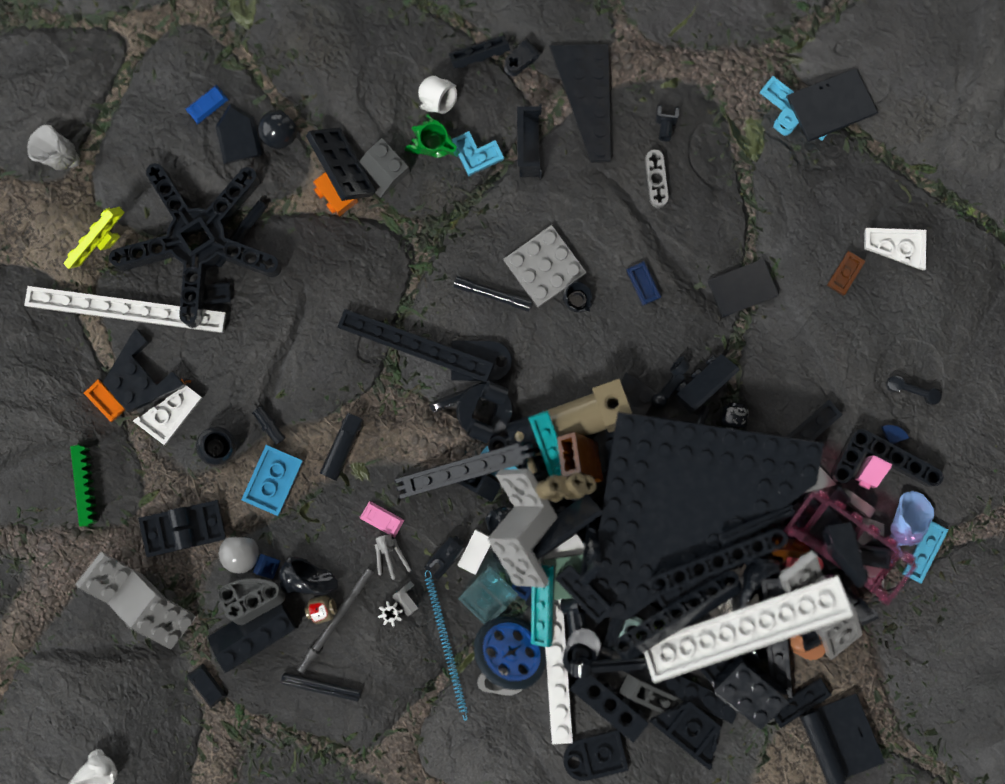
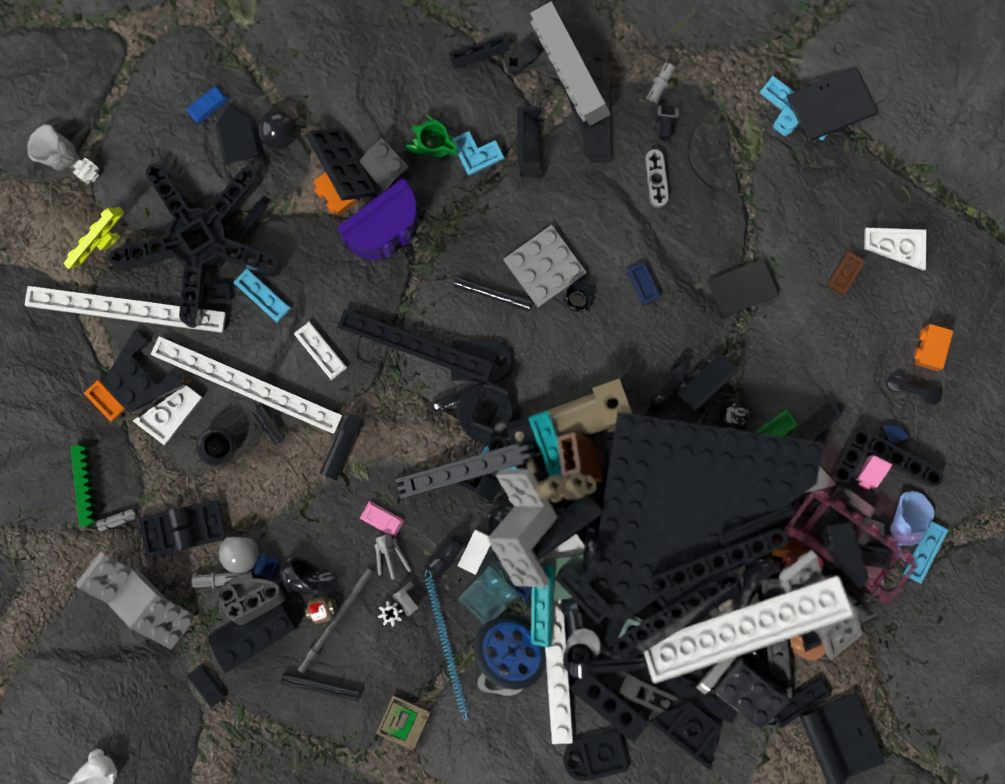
(86, 170): none -> white gear
(116, 520): none -> light grey axle
(219, 579): none -> light grey axle
(246, 385): none -> white plate
(262, 295): none -> medium azure tile
(272, 480): dark azure plate -> none
(320, 350): none -> white tile
(382, 224): none -> dark purple container
(403, 722): none -> tile
(437, 94): white helmet -> none
(569, 64): none -> light grey brick
(661, 82): none -> light grey pin
(713, 675): none -> light grey beam
(779, 425): none -> green tile
(933, 347): none -> orange brick

